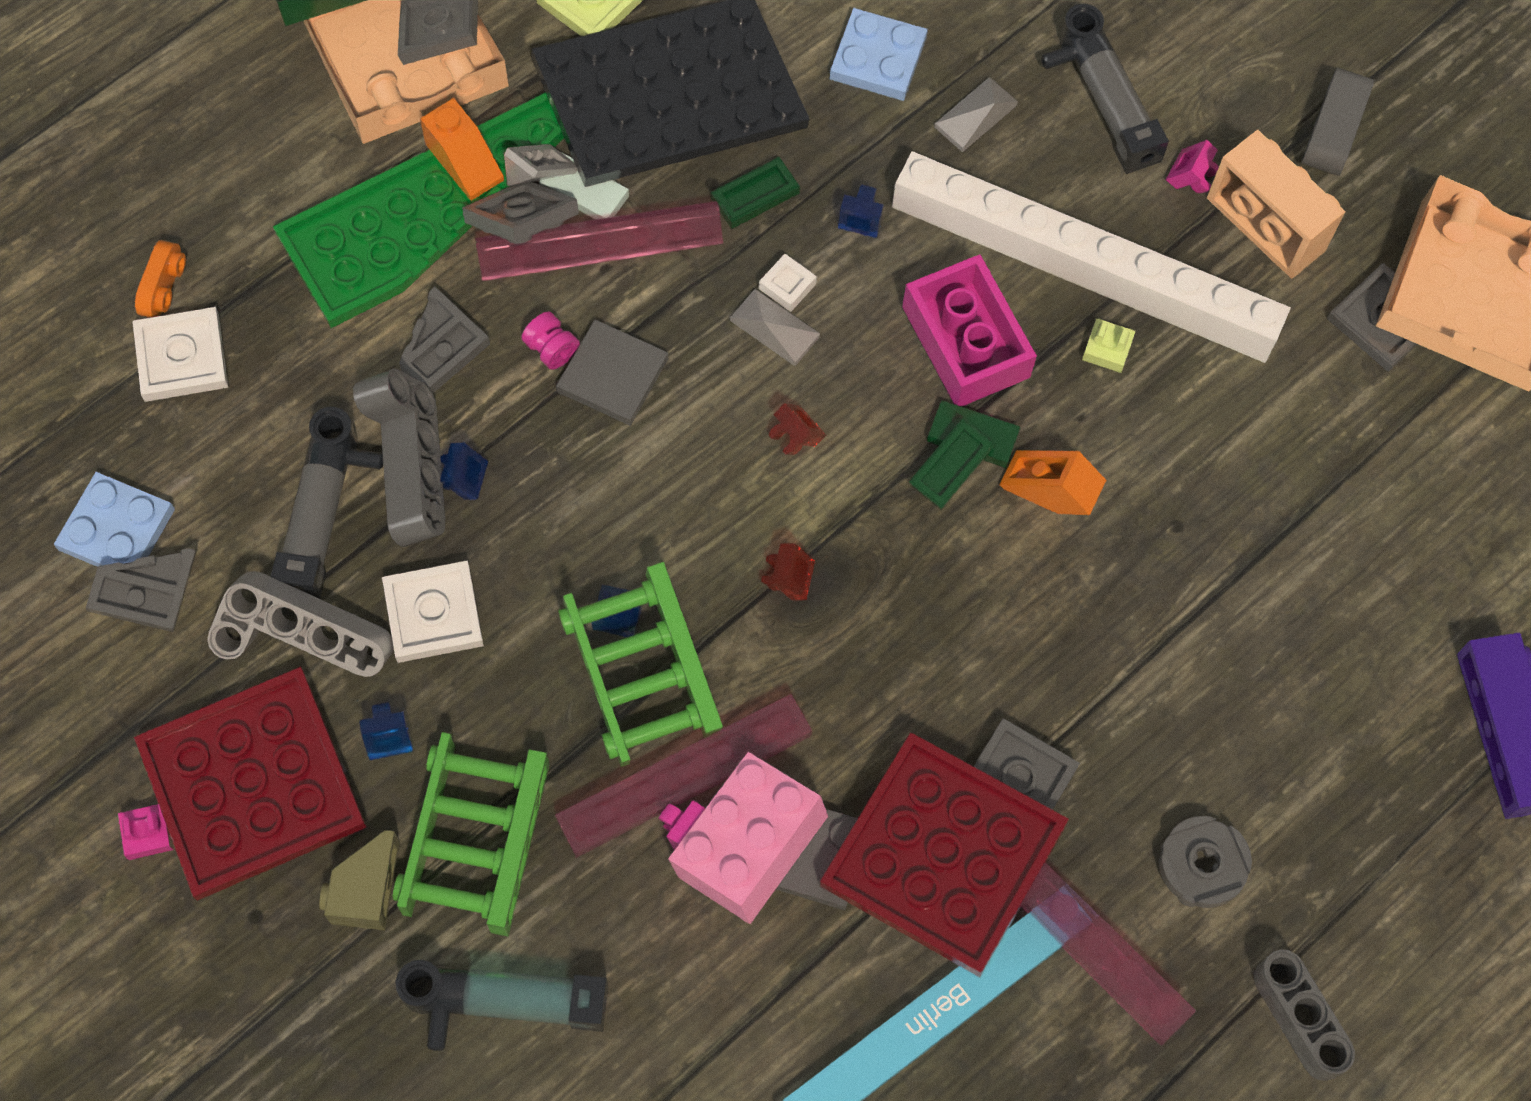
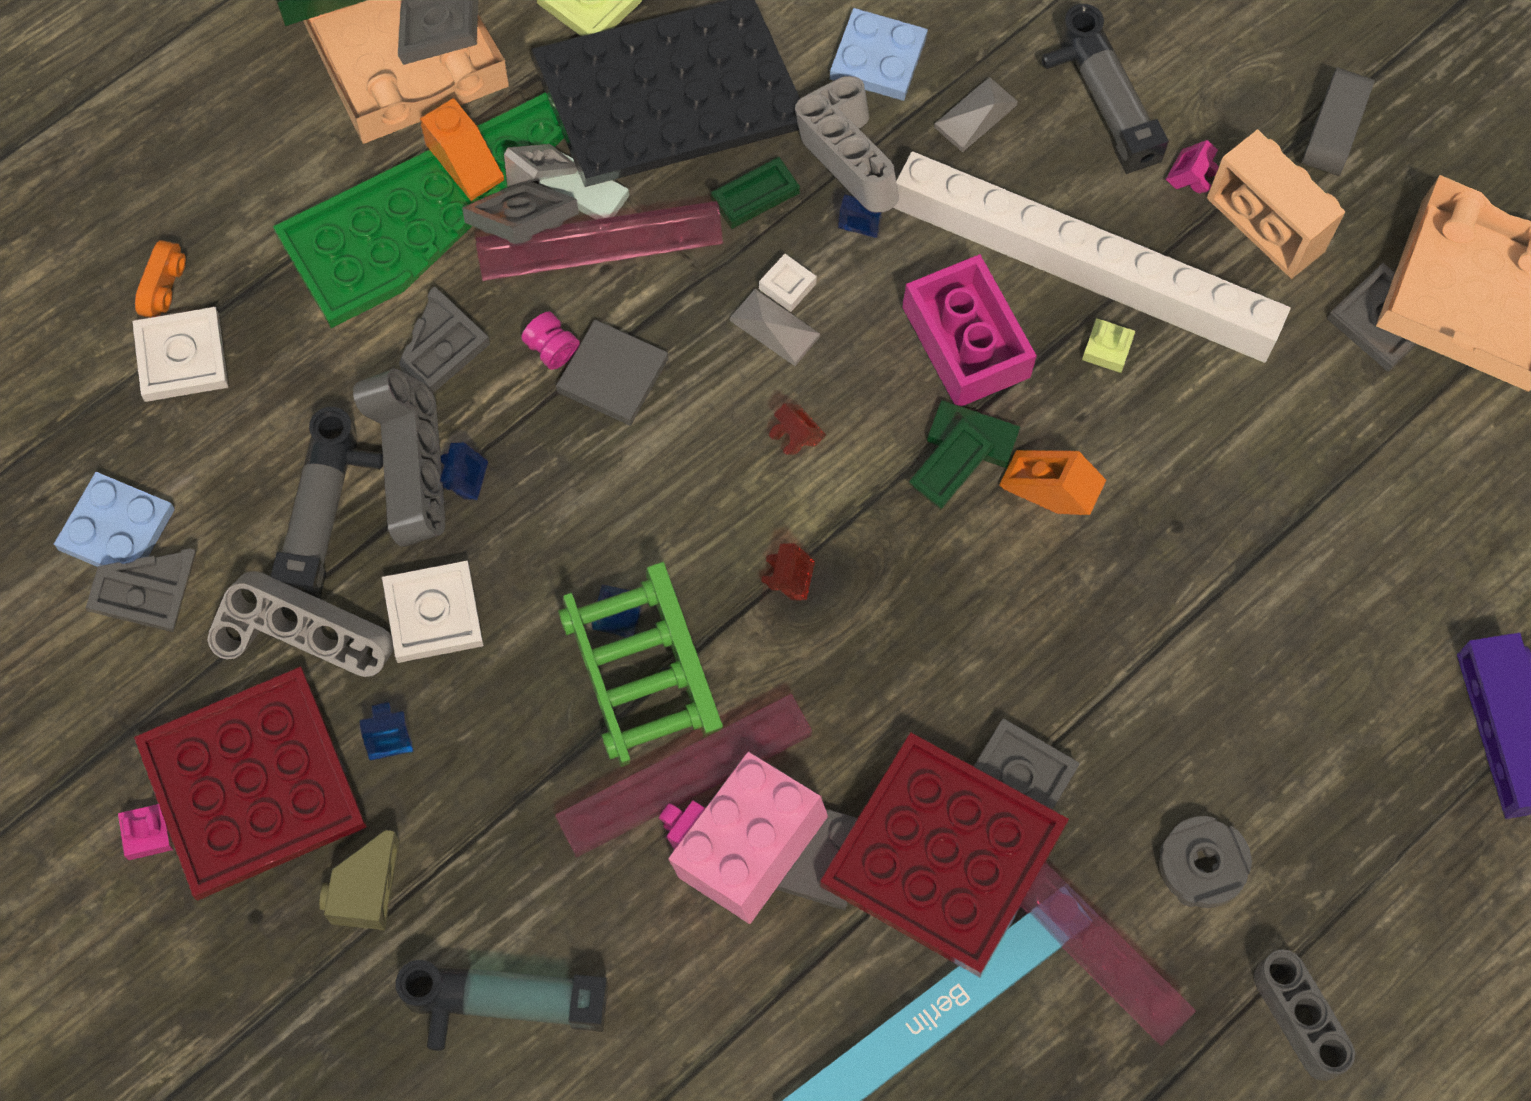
(506, 863): bright green fence -> none
(830, 130): none -> light grey beam

